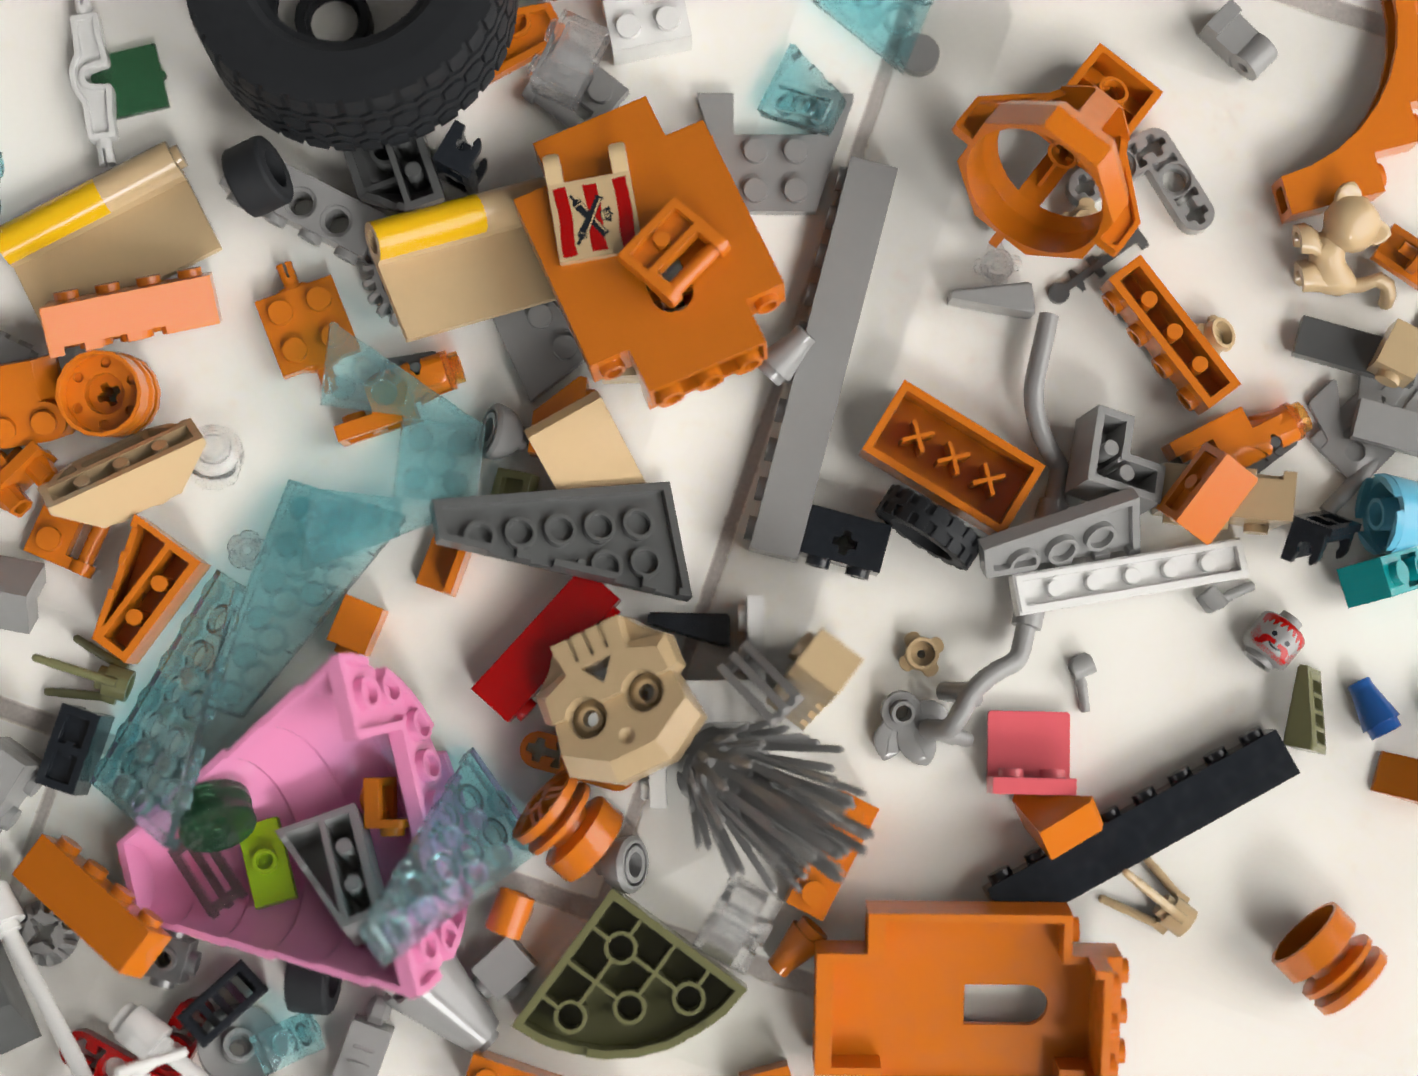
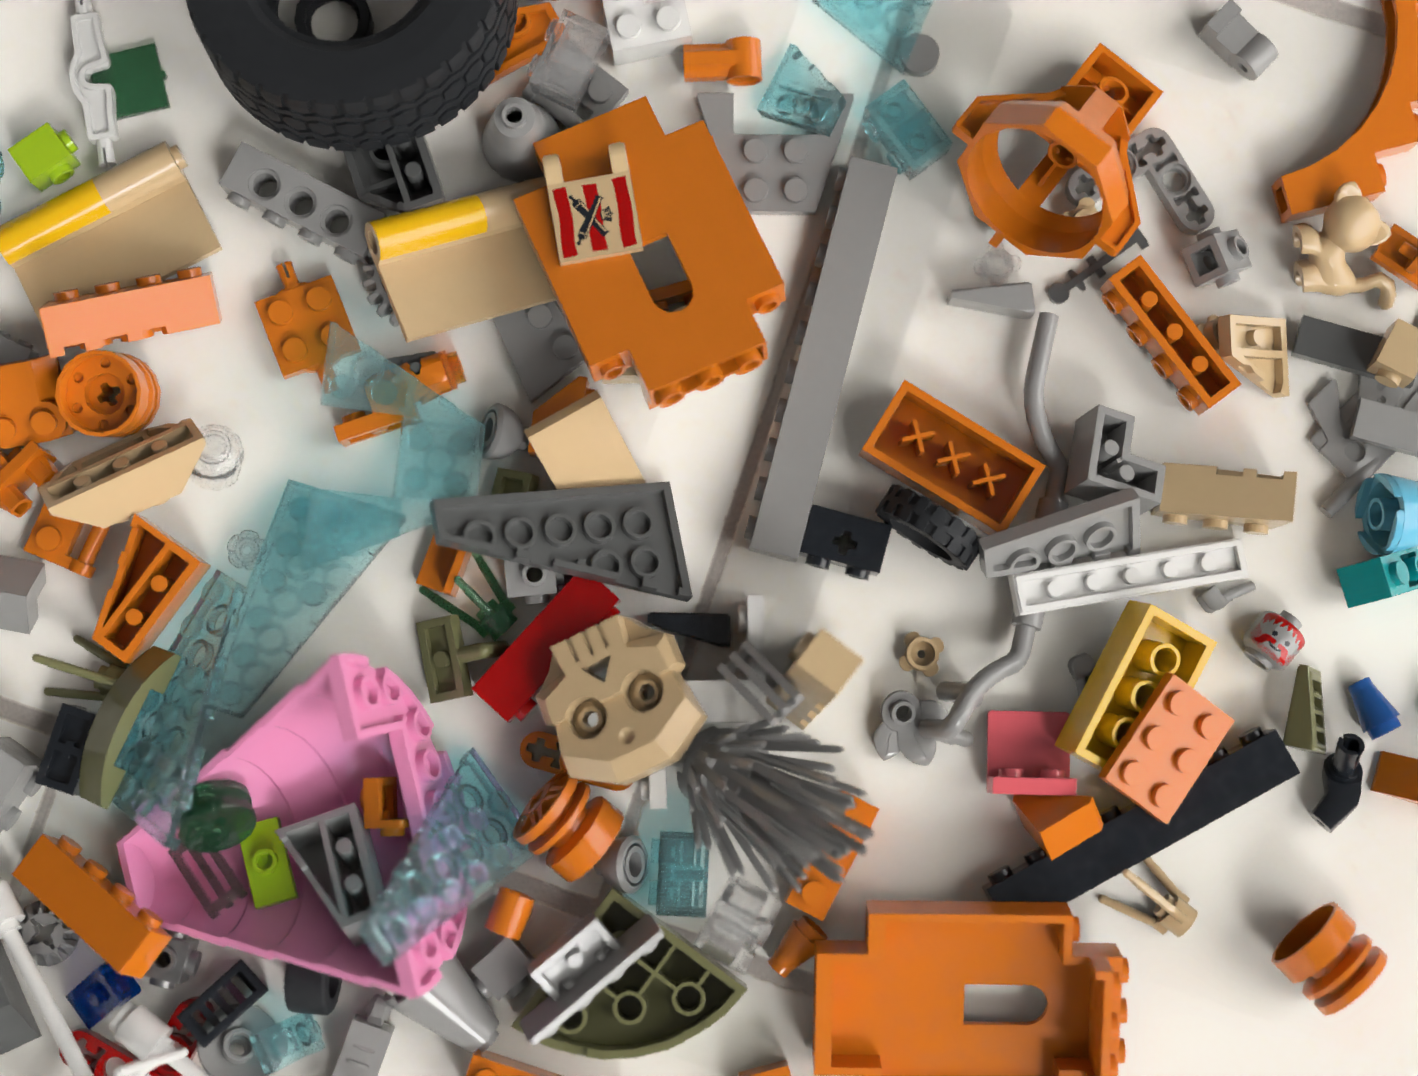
(46, 156): none -> lime brick
(102, 994): none -> clear blue slope
(114, 720): none -> olive slope
(257, 176): black tyre -> none
(356, 626): orange brick -> none
(447, 657): none -> olive plate
(456, 159): black hinge -> none
(493, 617): none -> clear green plant
(511, 135): none -> light grey cone
(533, 592): none -> light grey brick
(581, 967): none -> light grey bracket
(664, 242): orange plate -> none
(681, 875): none -> clear light blue brick
(735, 61): none -> orange piece
(786, 355): light grey cone -> none
(905, 130): none -> clear light blue brick
(1126, 674): none -> yellow brick
(1166, 748): none -> plate
(1207, 493): orange panel -> none
(1217, 258): none -> light grey brick
(1250, 442): orange plate -> none
(1256, 350): none -> tan wing
(1313, 531): black hinge -> none
(1341, 783): none -> black arm

